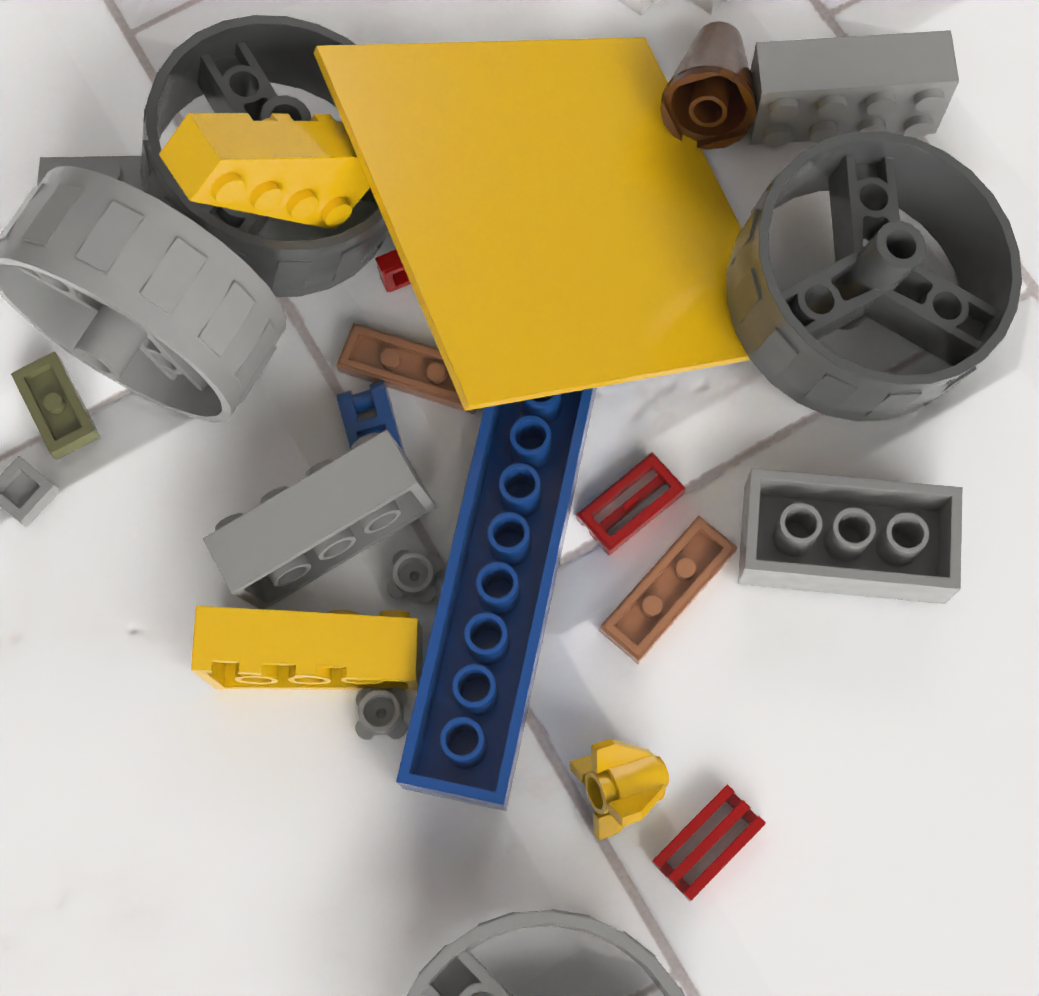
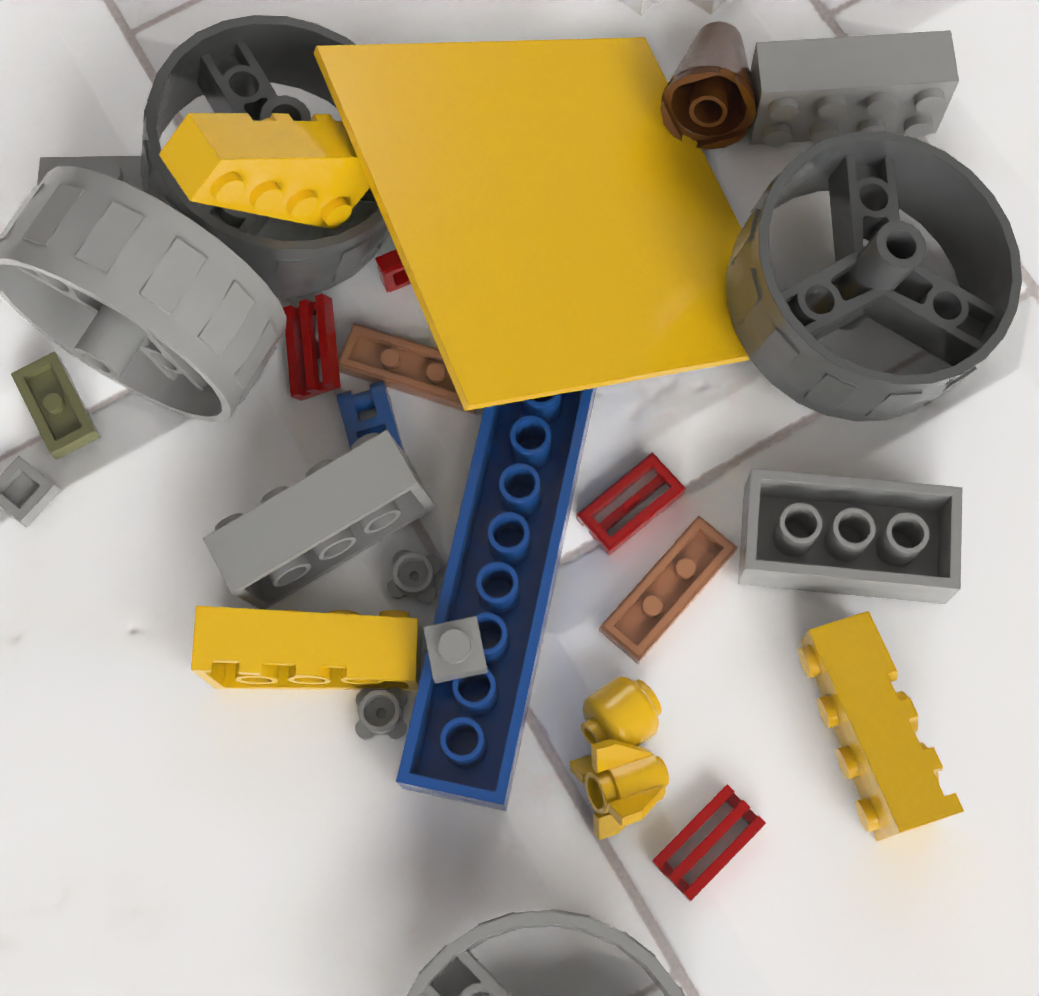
(305, 351): none -> red tile
(455, 649): none -> light grey plate
(621, 712): none -> yellow head
(874, 728): none -> yellow wedge

